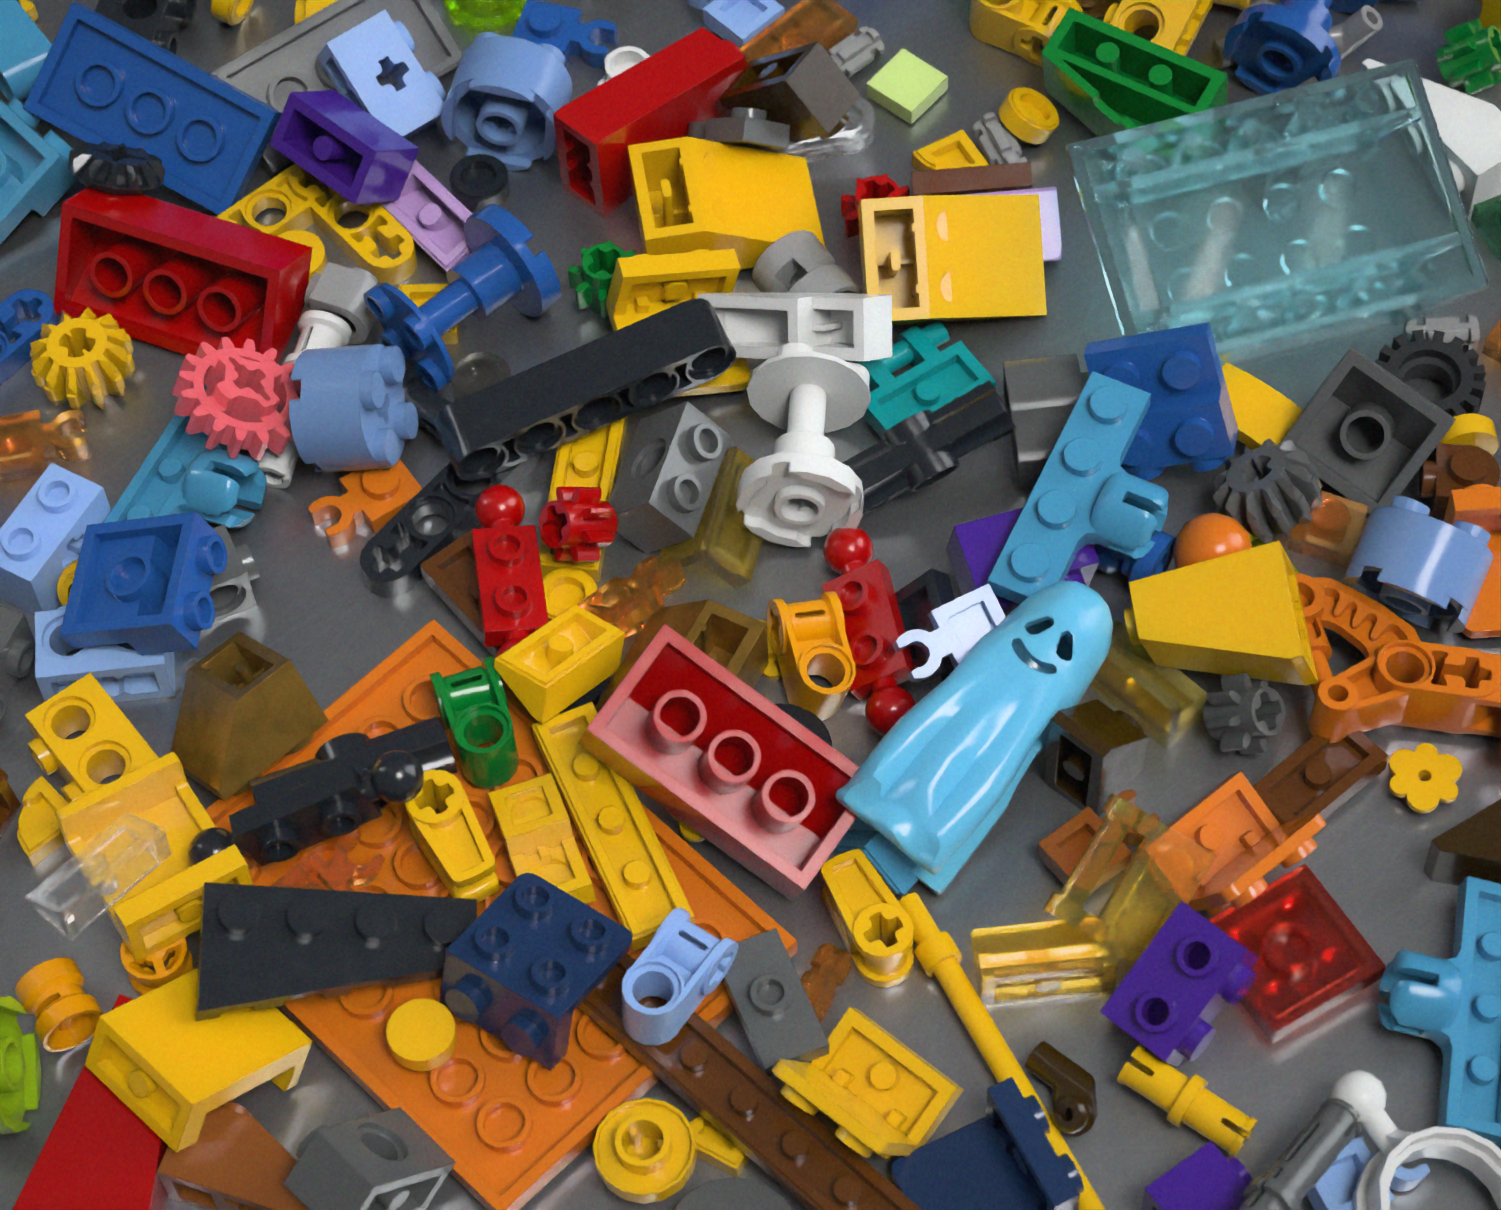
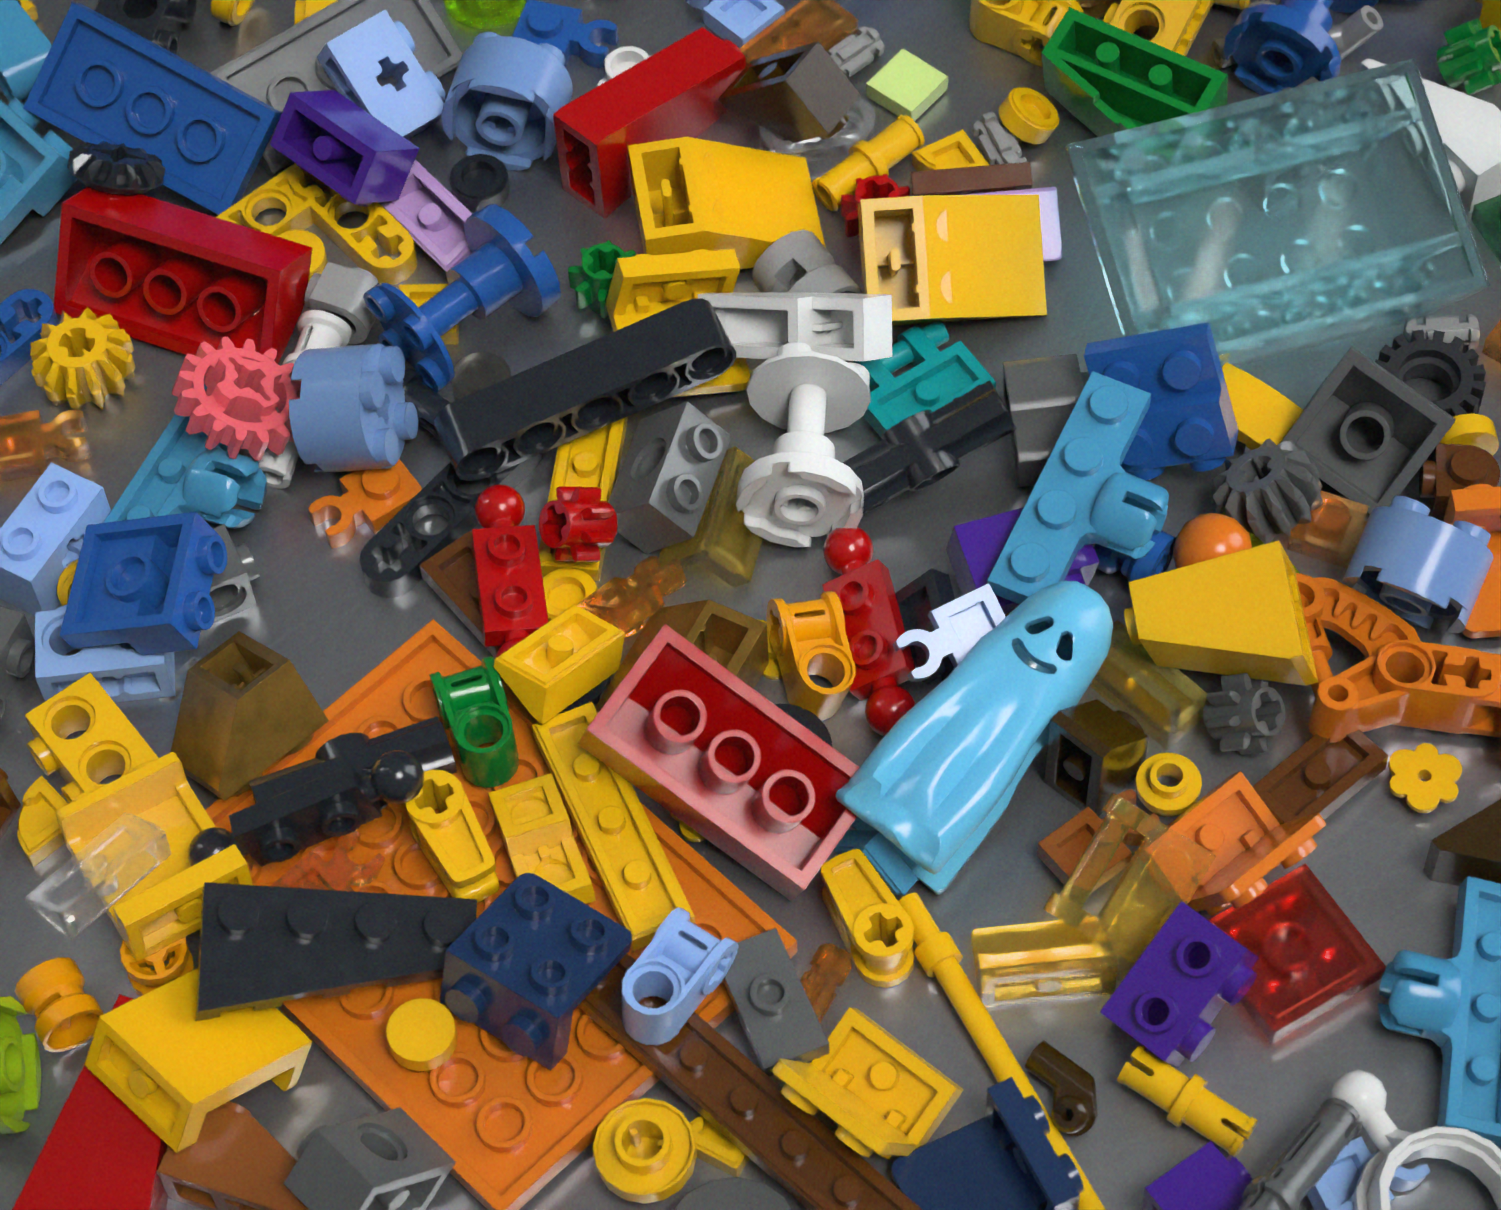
(744, 128): dark grey plate -> none
(868, 160): none -> yellow pin
(1163, 799): none -> yellow plate

